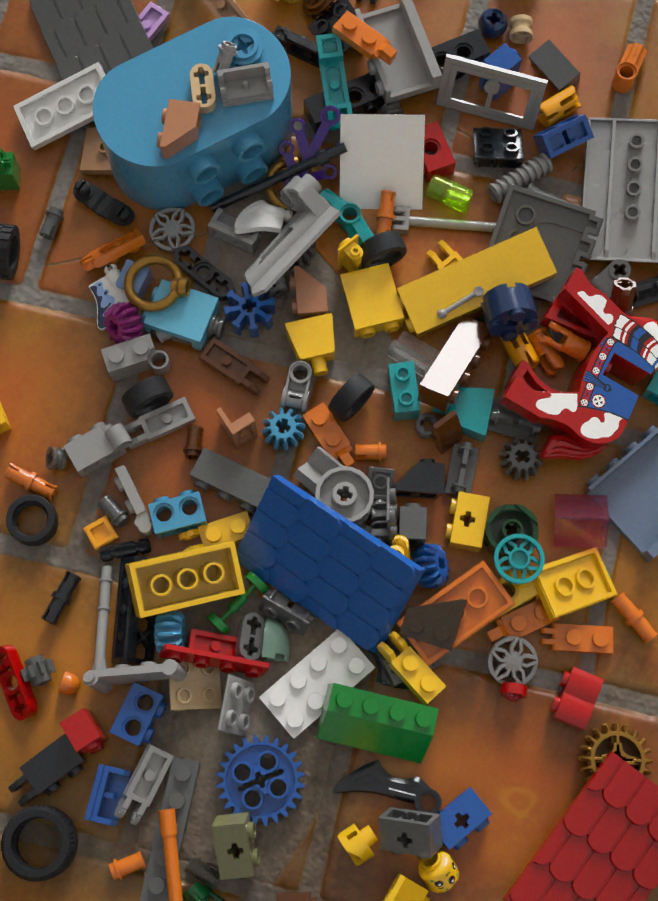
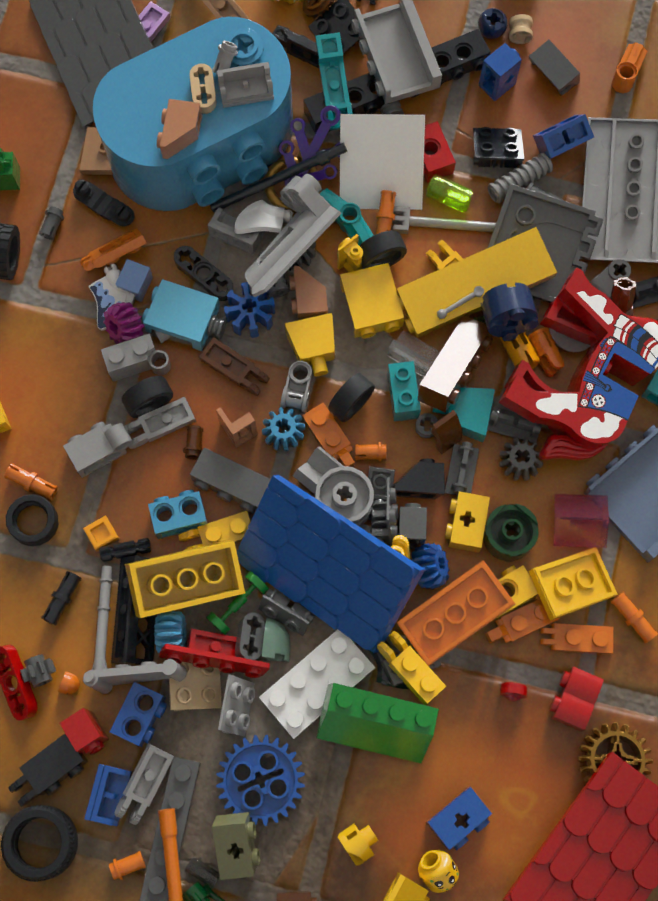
(55, 458): dark grey bush -> none
(60, 107): white plate -> none
(113, 511): dark grey pin -> none
(134, 503): light grey hinge -> none
(172, 229): light grey wheel -> none
(179, 285): pearl gold piece -> none
(364, 38): orange hinge -> none
(374, 779): black piece -> none
(410, 832): dark grey brick -> none
(434, 623): dark brown wing -> none
(495, 74): light grey door -> none
(512, 660): light grey wheel -> none
(519, 559): teal wheel -> none
(558, 106): light orange arm -> none
(569, 343): orange hinge -> none

